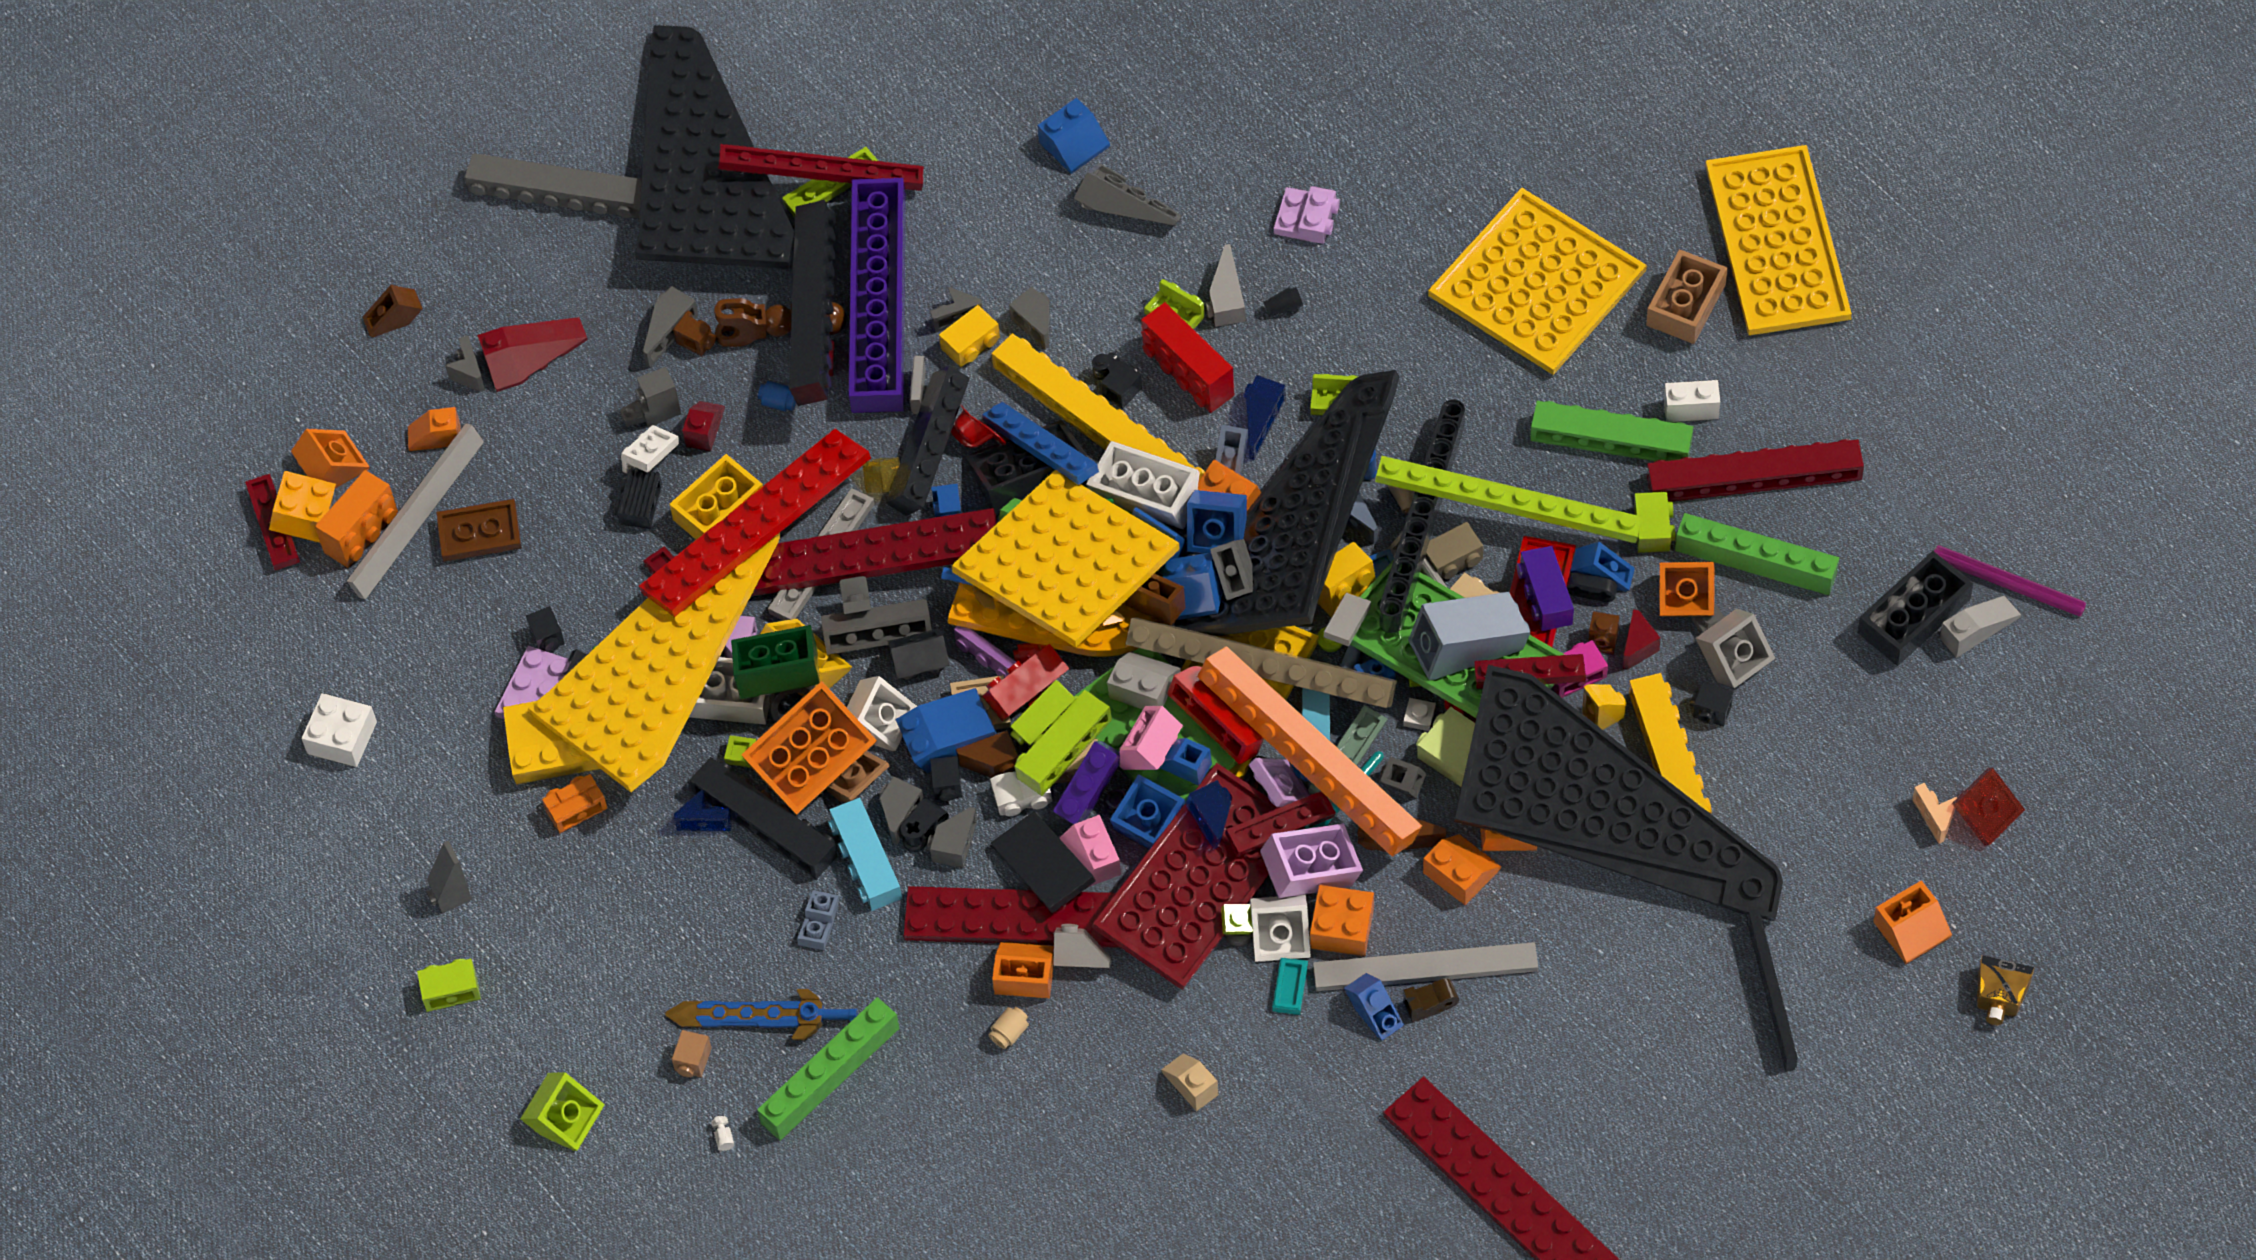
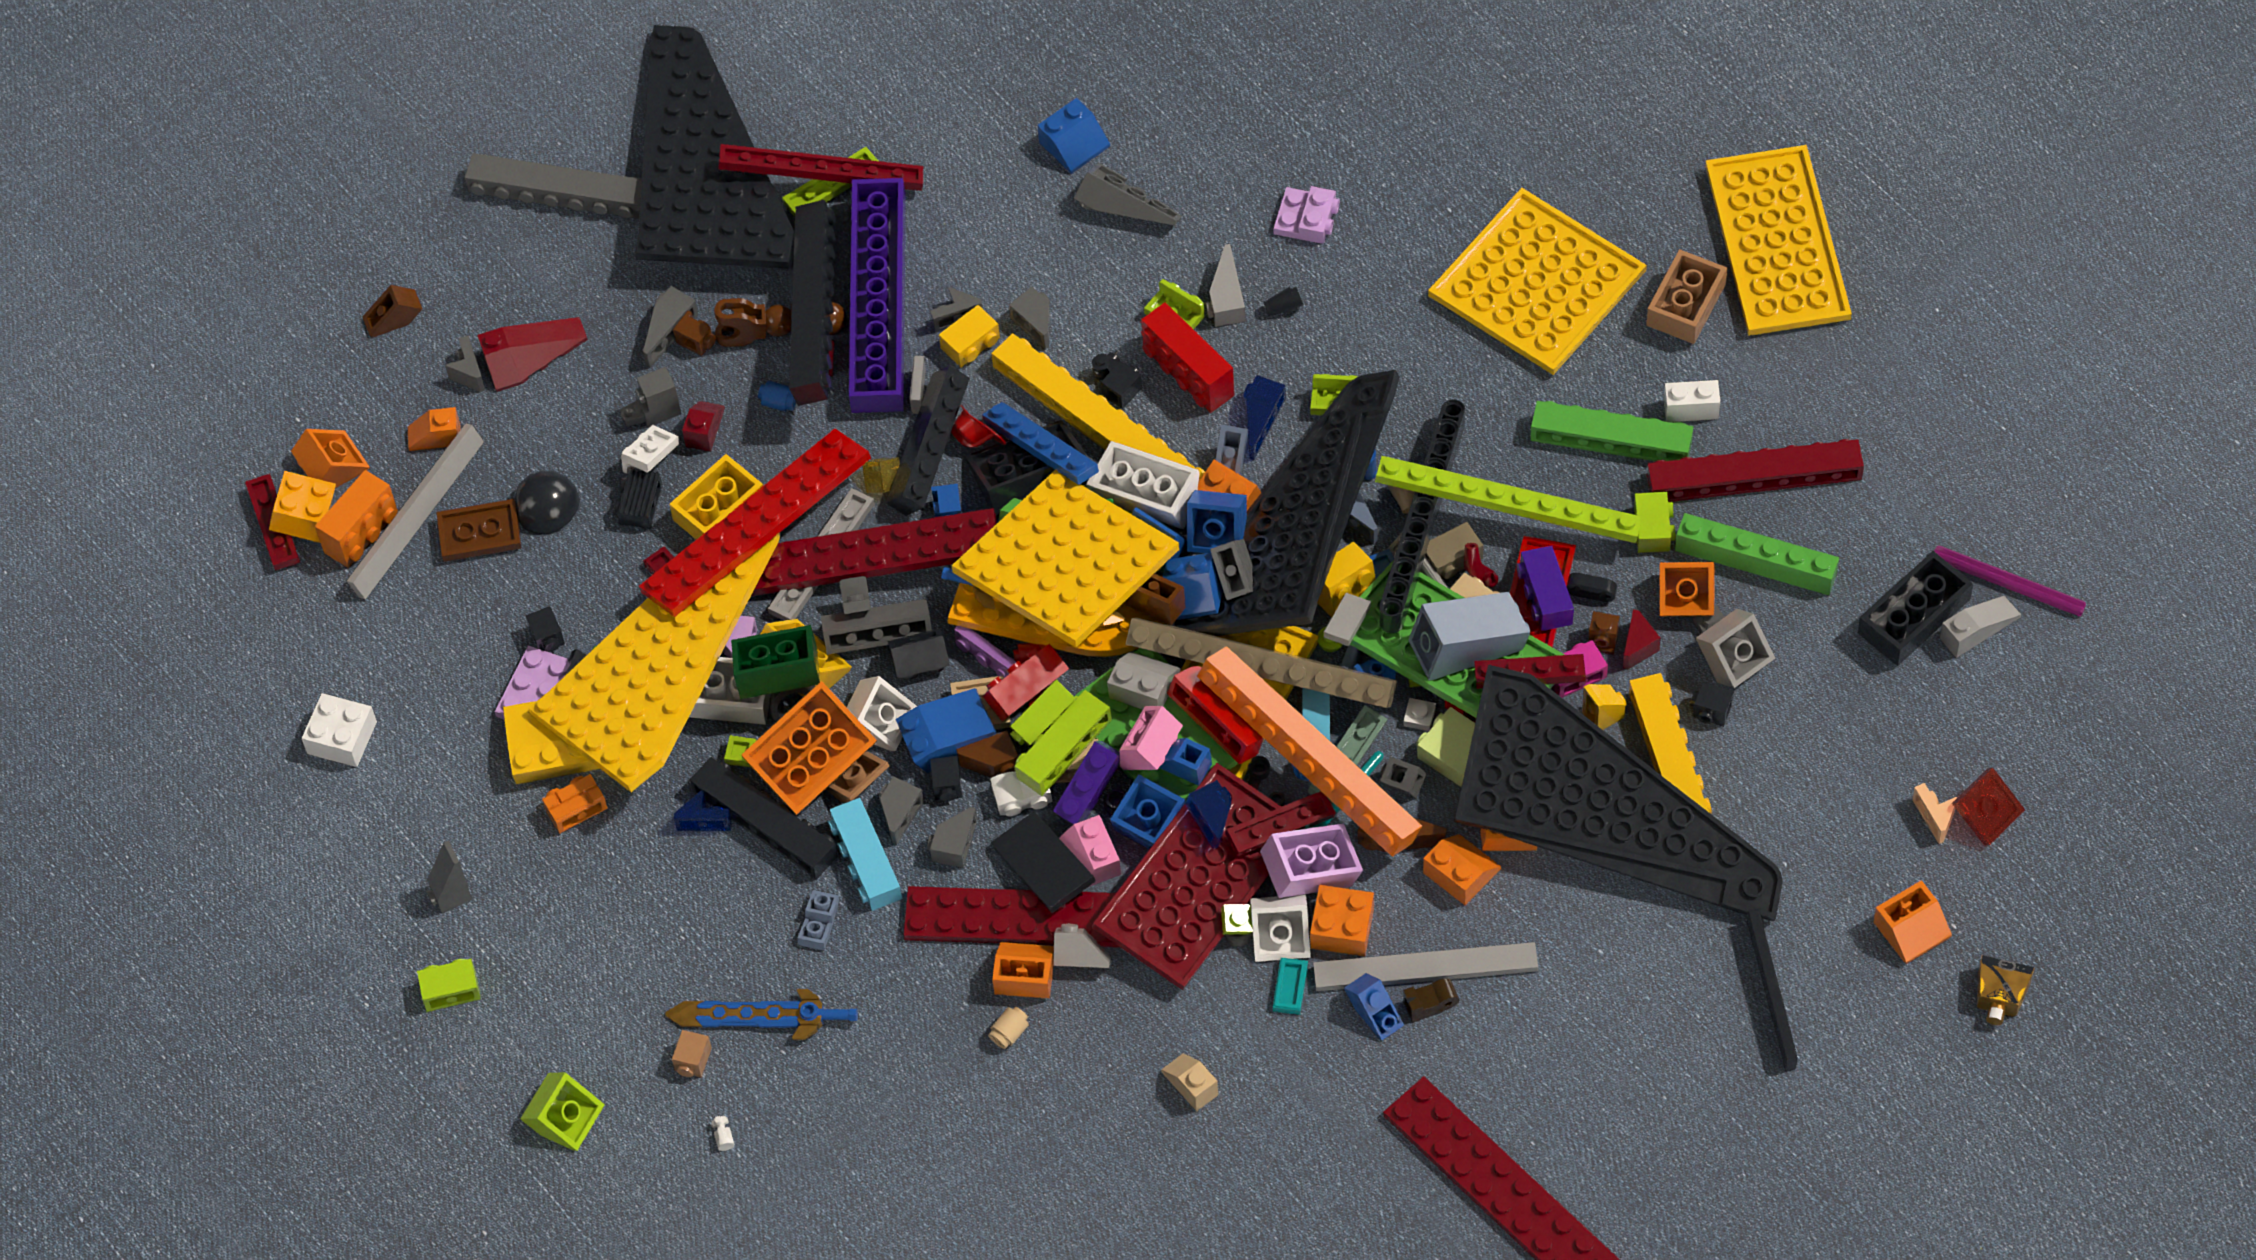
(546, 502): none -> black cylinder
(828, 1068): bright green brick -> none
(922, 824): black piece -> none
(1278, 781): lavender plate -> none
(1475, 568): none -> dark red arm
(1602, 562): blue slope -> none

